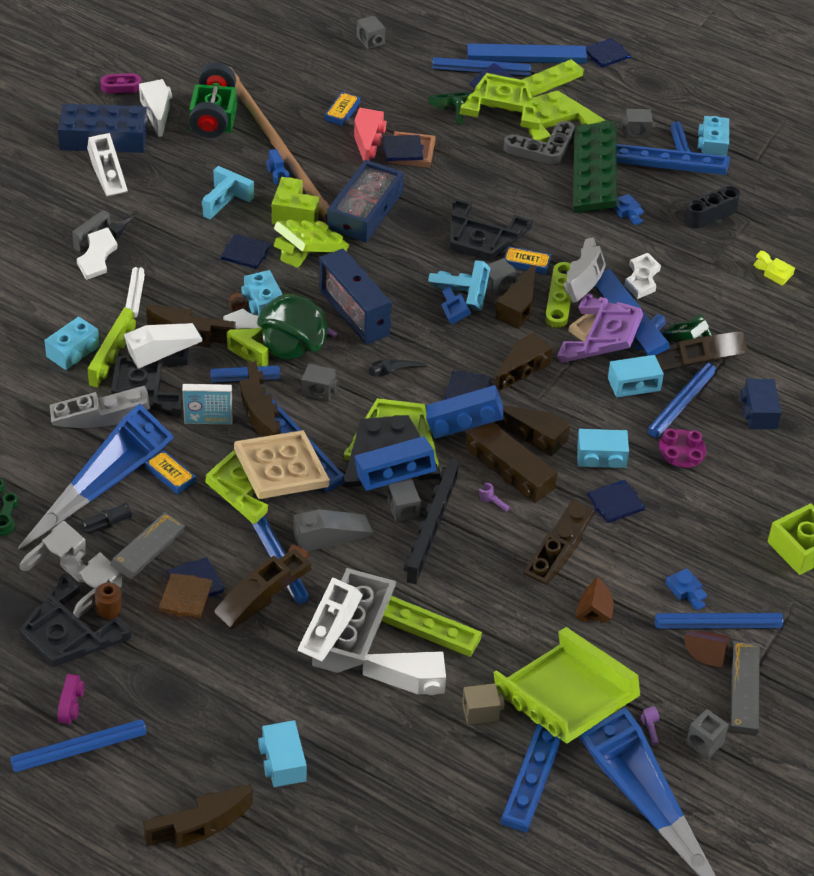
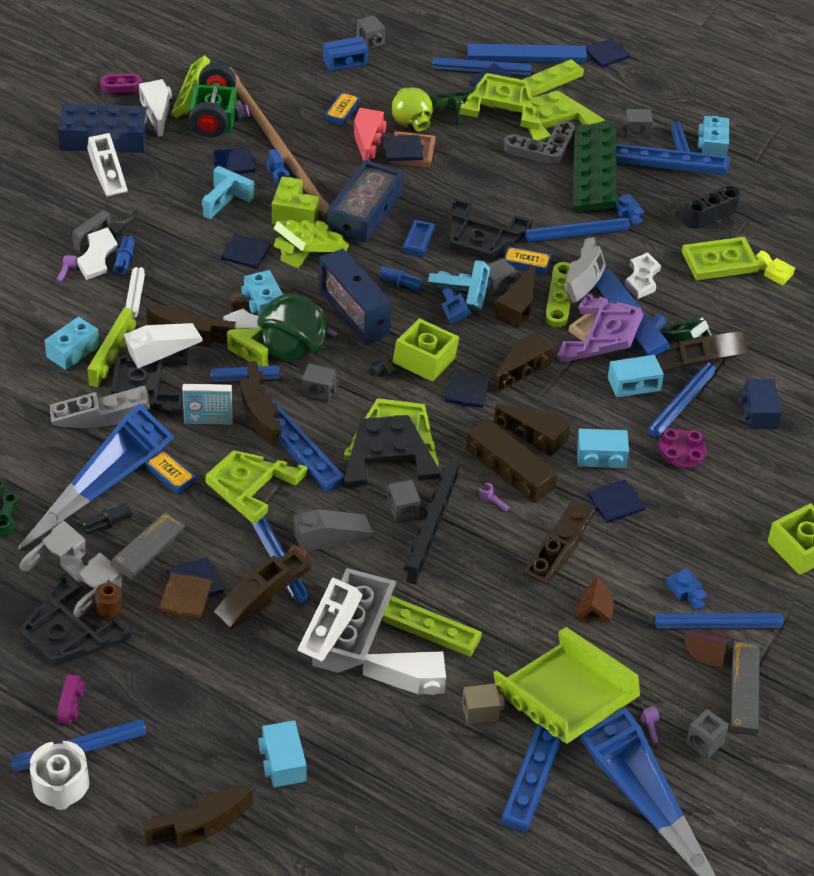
(59, 774): none -> white brick
(69, 262): none -> medium lavender hand
(124, 255): none -> blue axle
(185, 95): none -> lime plate
(235, 160): none -> clear blue piece
(242, 110): none -> medium lavender hand
(281, 464): tan plate -> none
(345, 53): none -> blue brick
(395, 463): blue brick -> none
(400, 278): none -> blue axle
(412, 108): none -> lime brick
(418, 238): none -> blue tile
(425, 349): none -> lime brick
(464, 412): blue brick -> none
(575, 230): none -> blue axle
(720, 258): none -> lime plate

